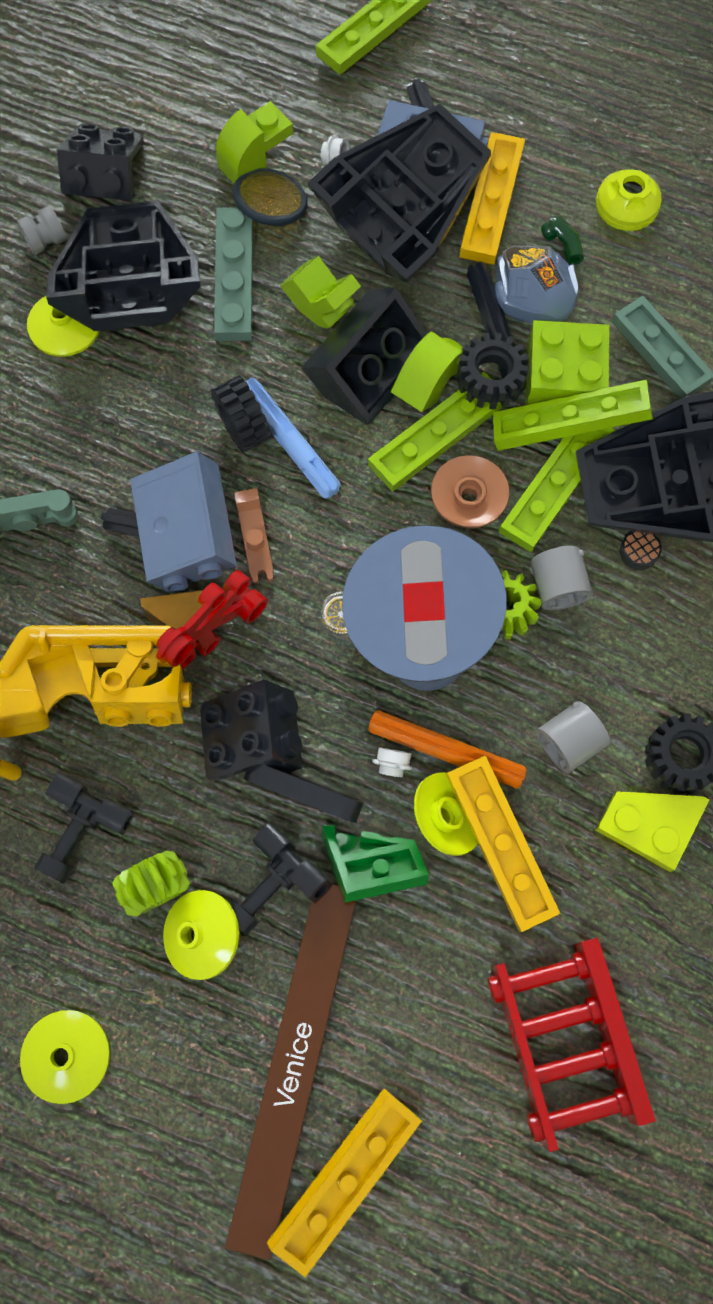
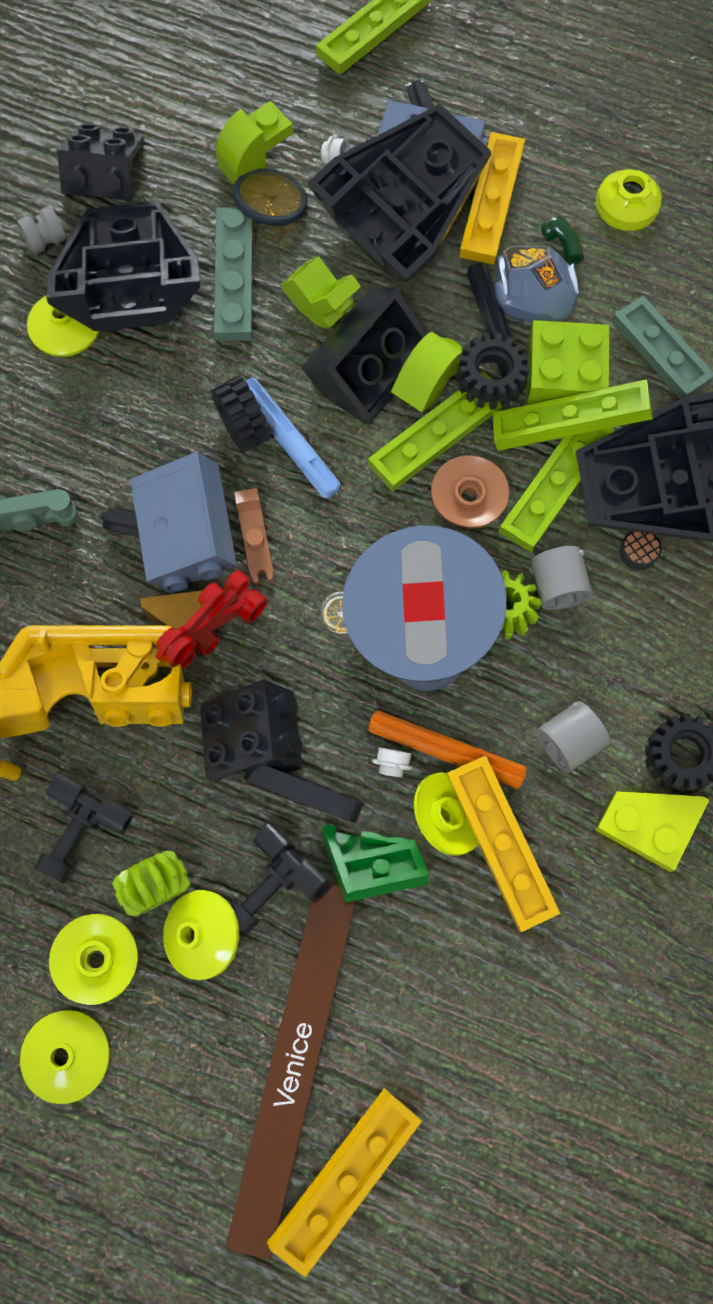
(71, 959): none -> neon yellow dish
(613, 1053): red fence -> none

